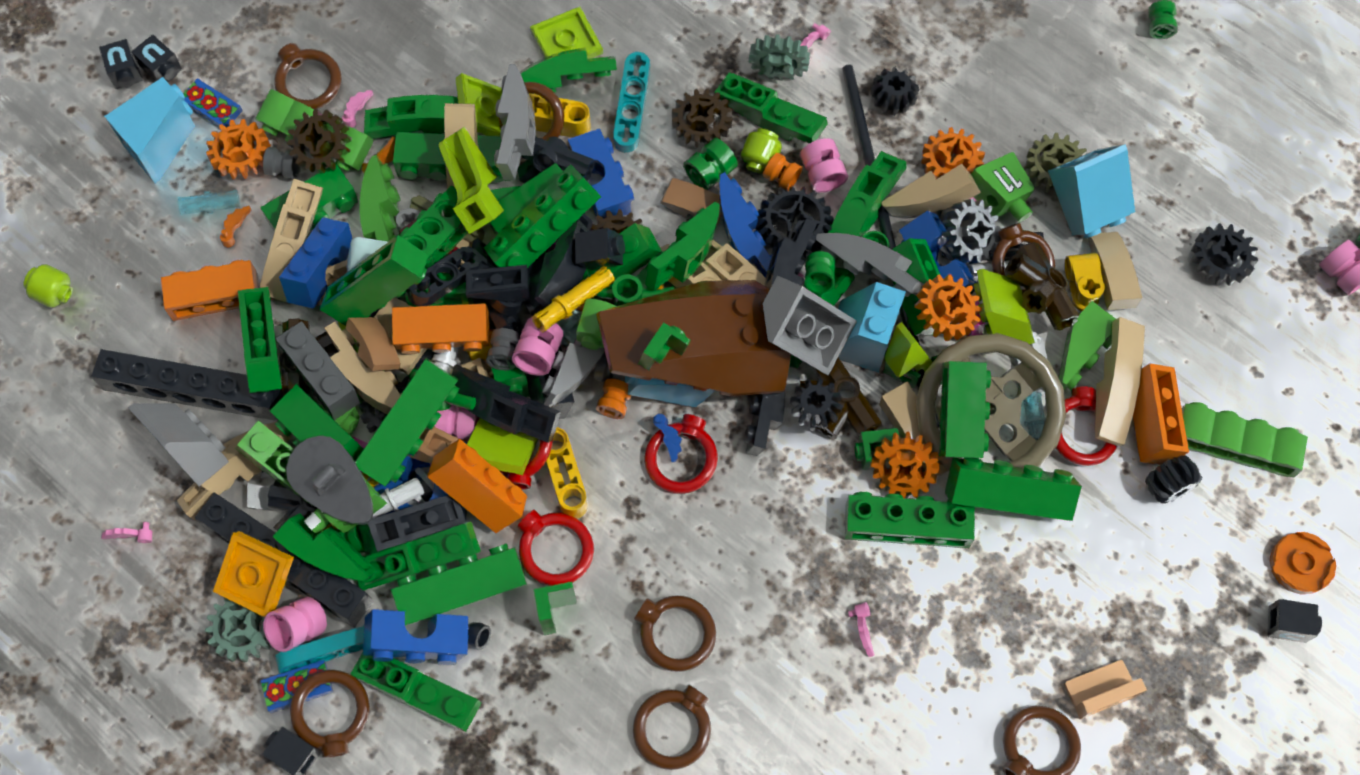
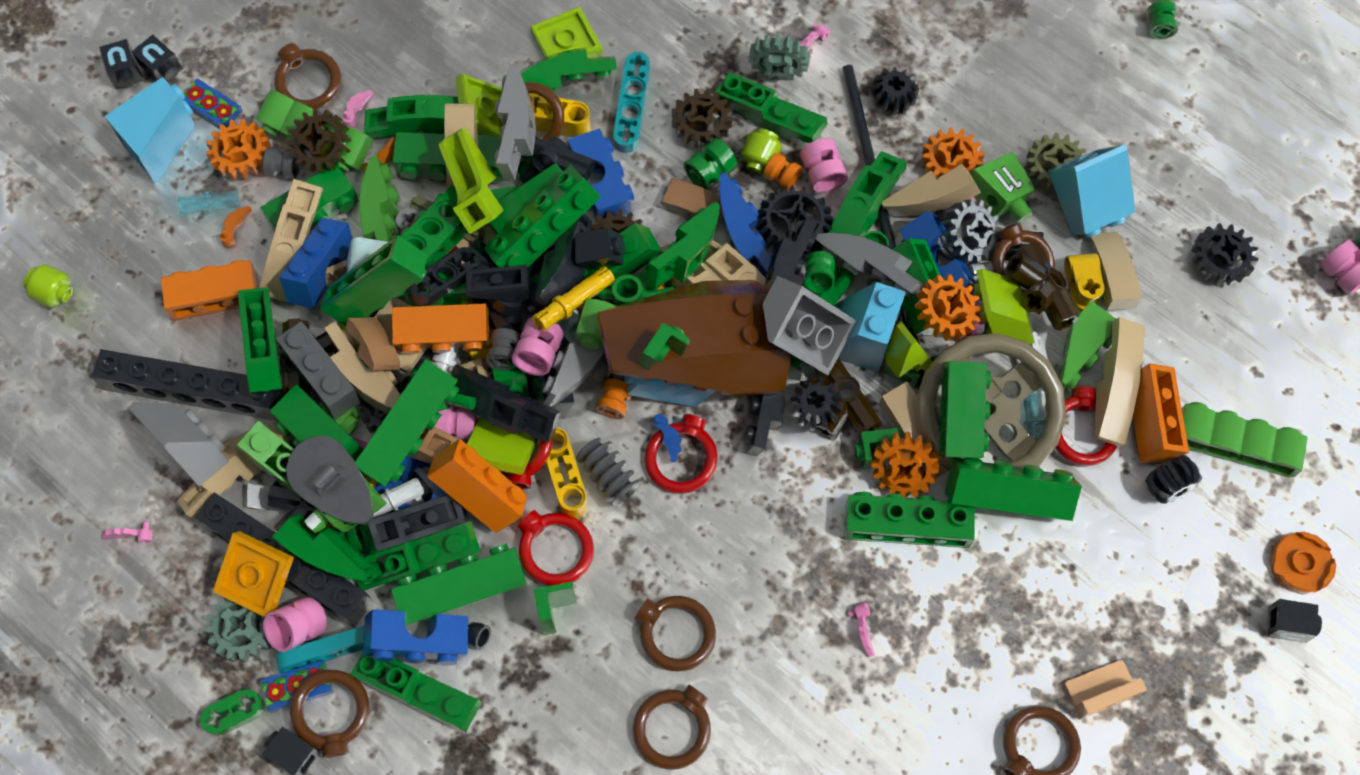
(229, 705): none -> green beam
(607, 472): none -> dark grey piece

